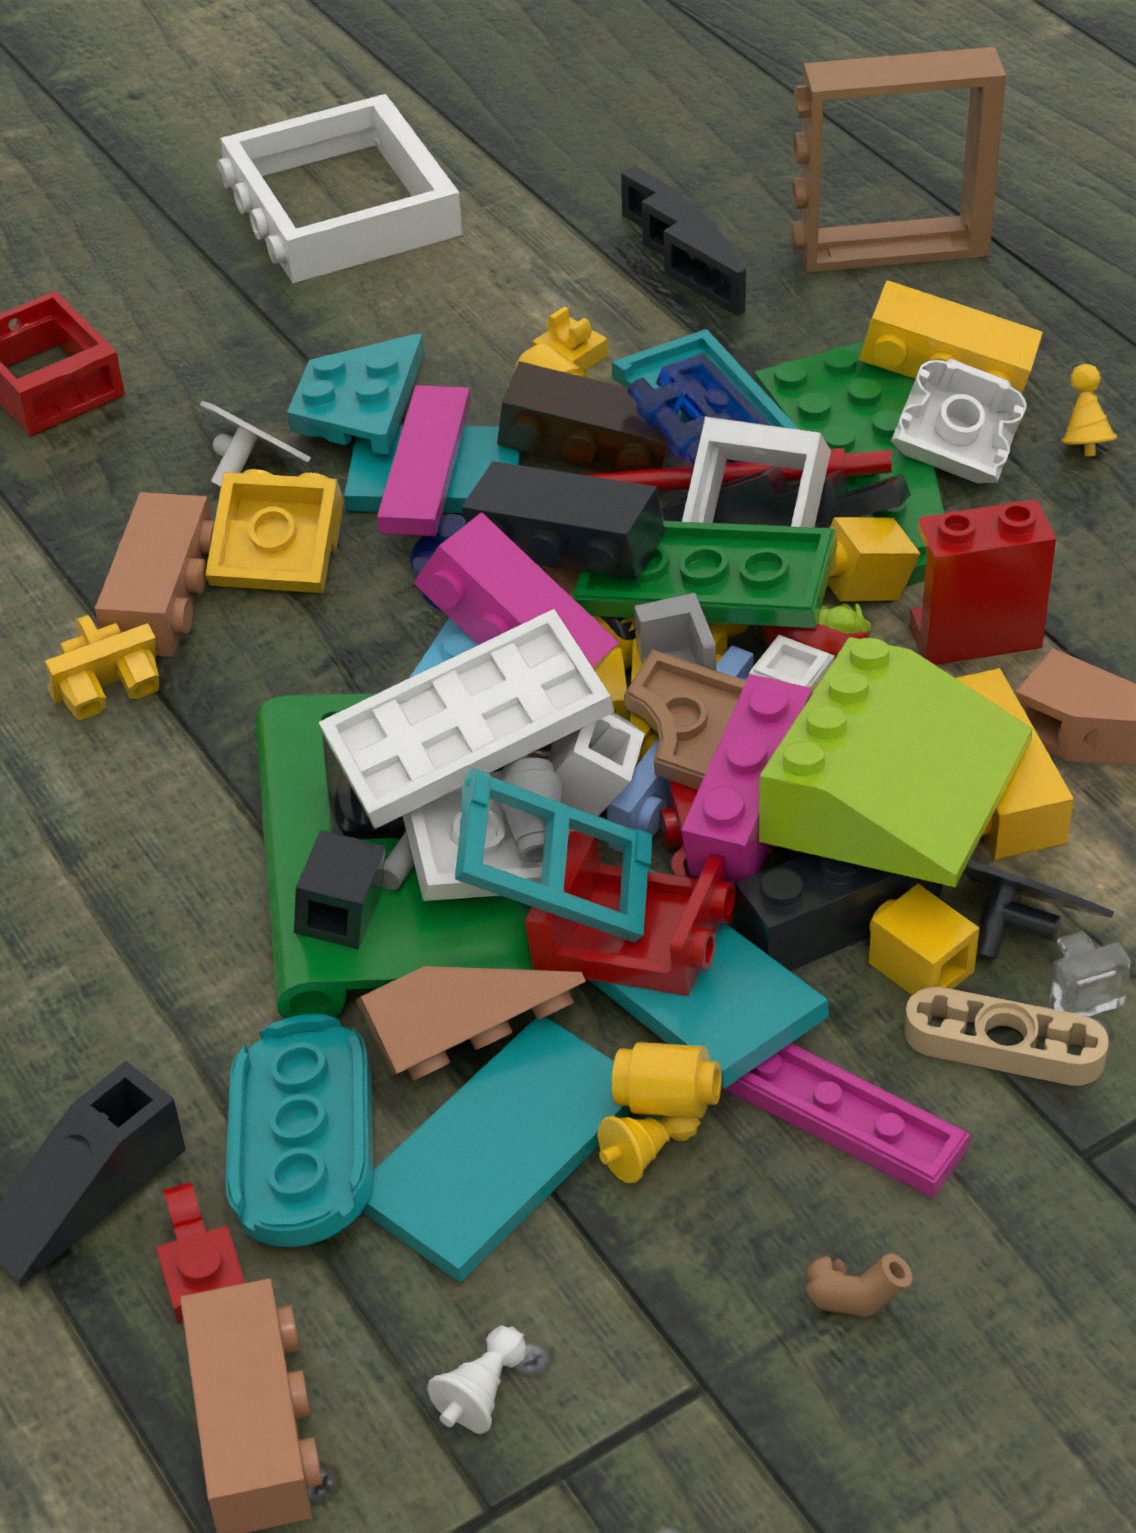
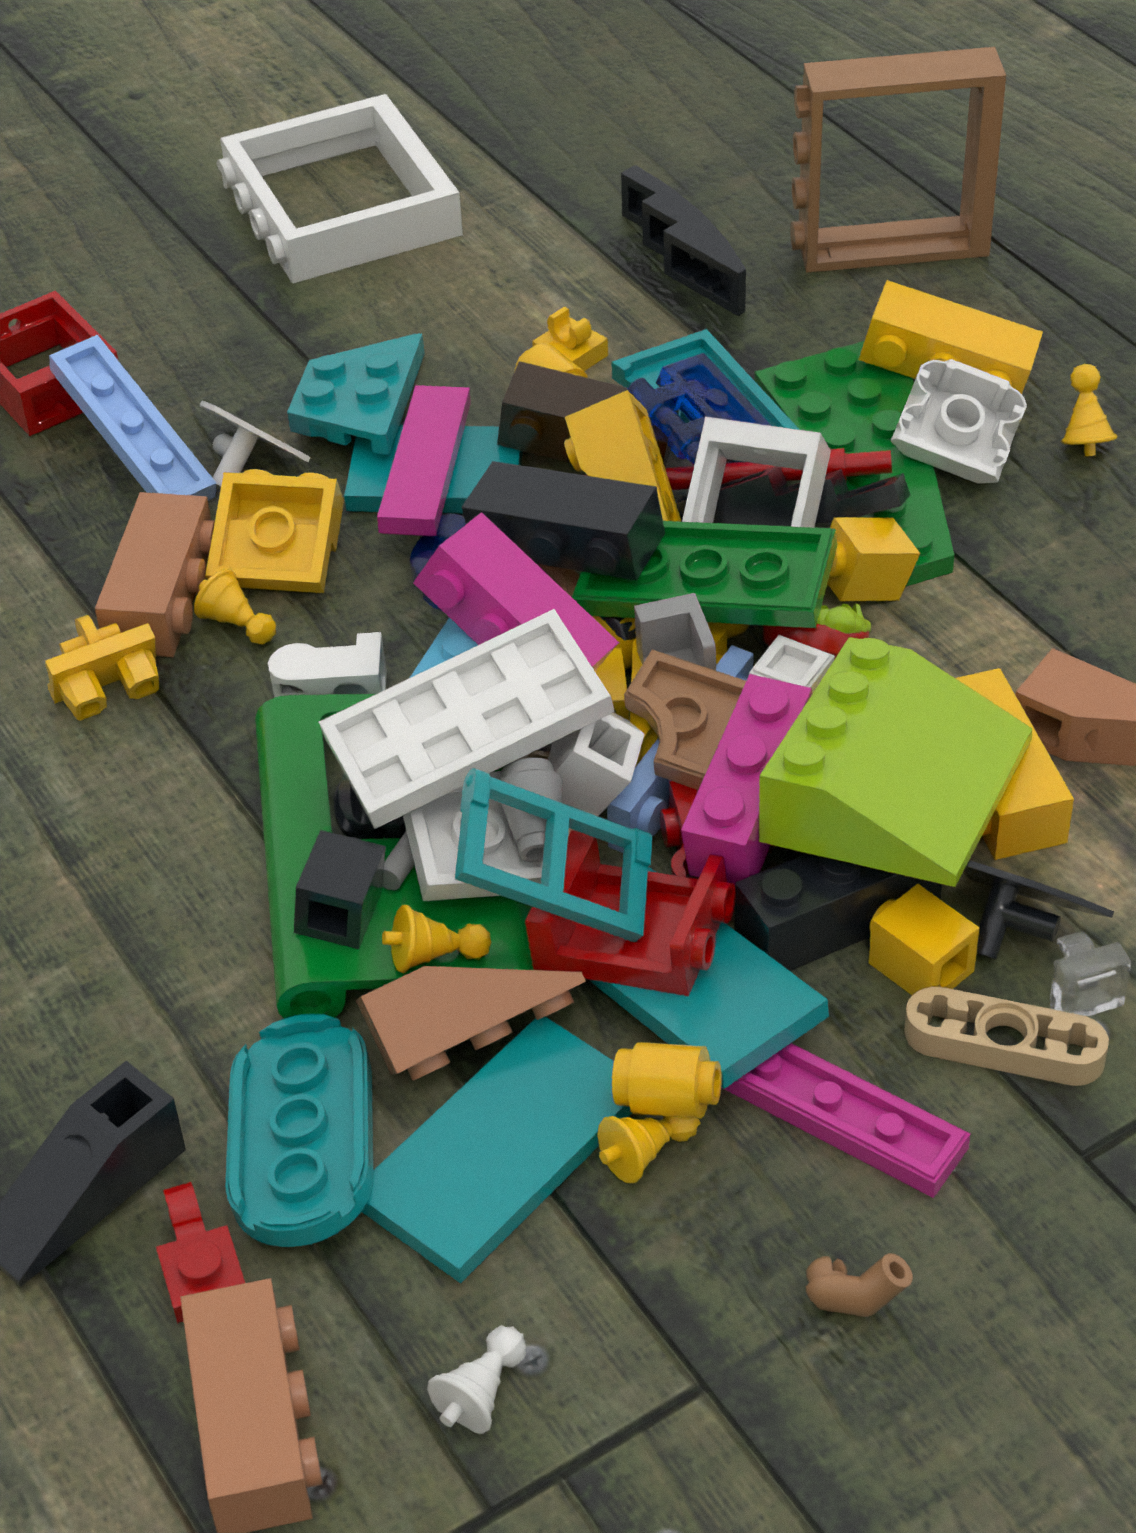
(129, 421): none -> light blue plate
(224, 601): none -> yellow piece
(330, 670): none -> white leg
(421, 939): none -> yellow piece
(619, 444): none -> yellow slope
(984, 582): red panel -> none

